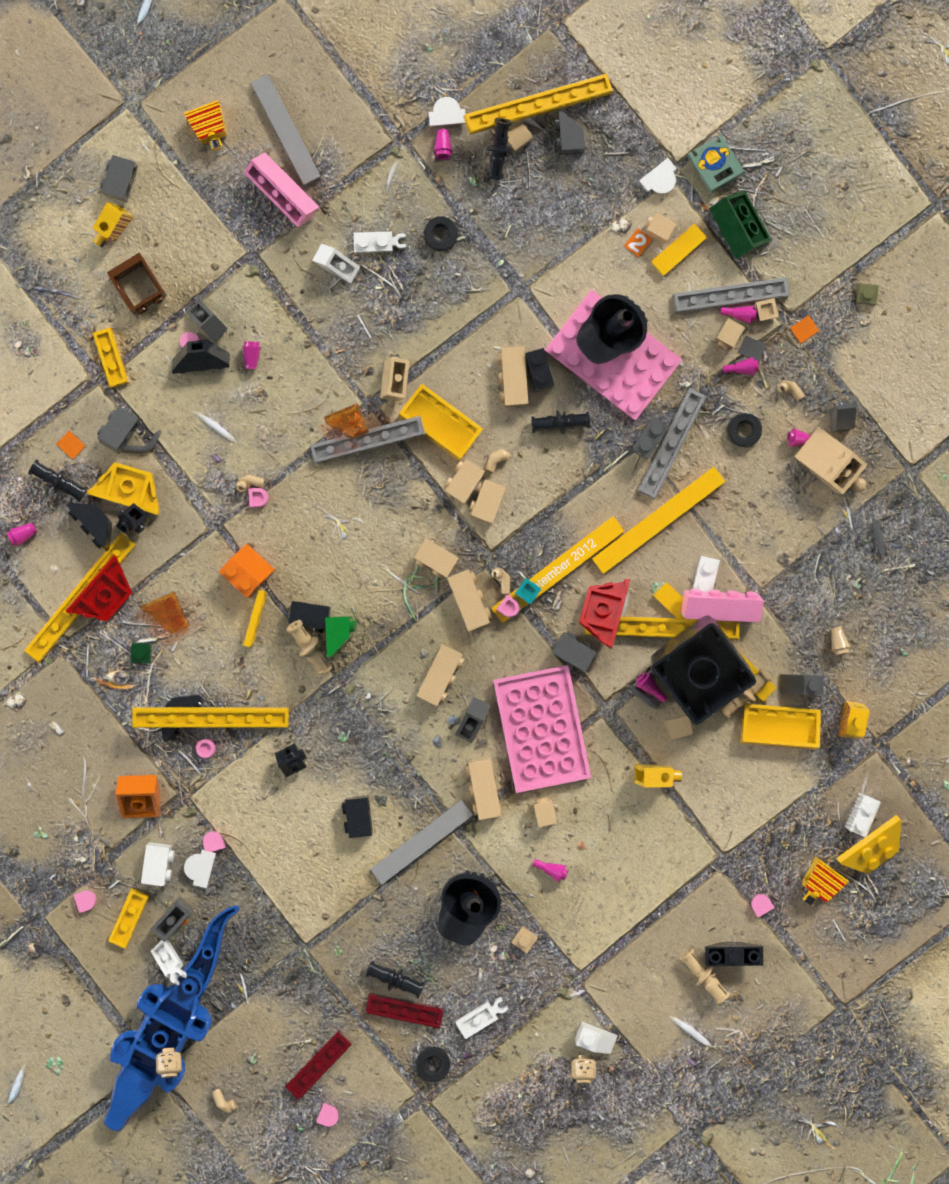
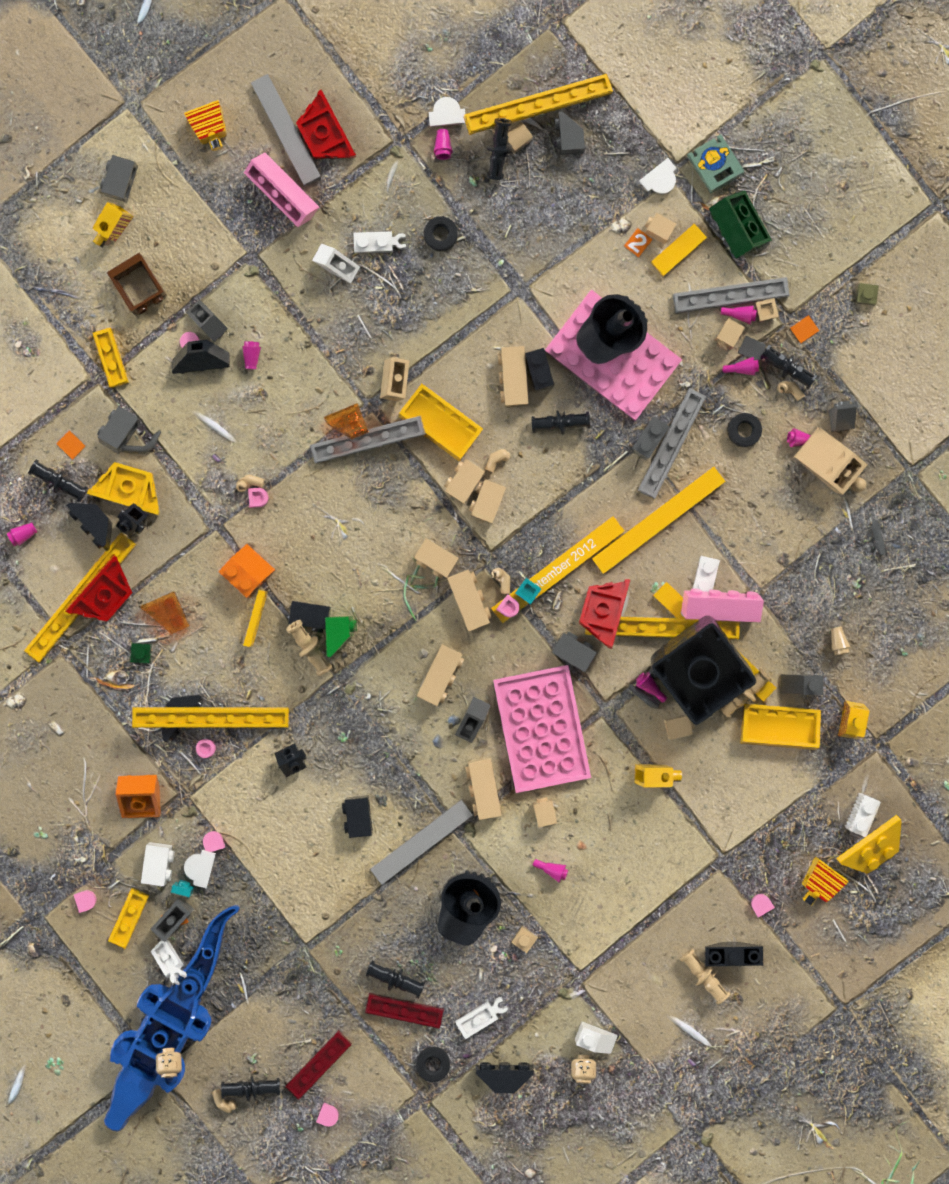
(182, 888): none -> teal plate
(250, 1088): none -> black piece
(323, 132): none -> red wing
(504, 1077): none -> black slope
(788, 367): none -> black piece

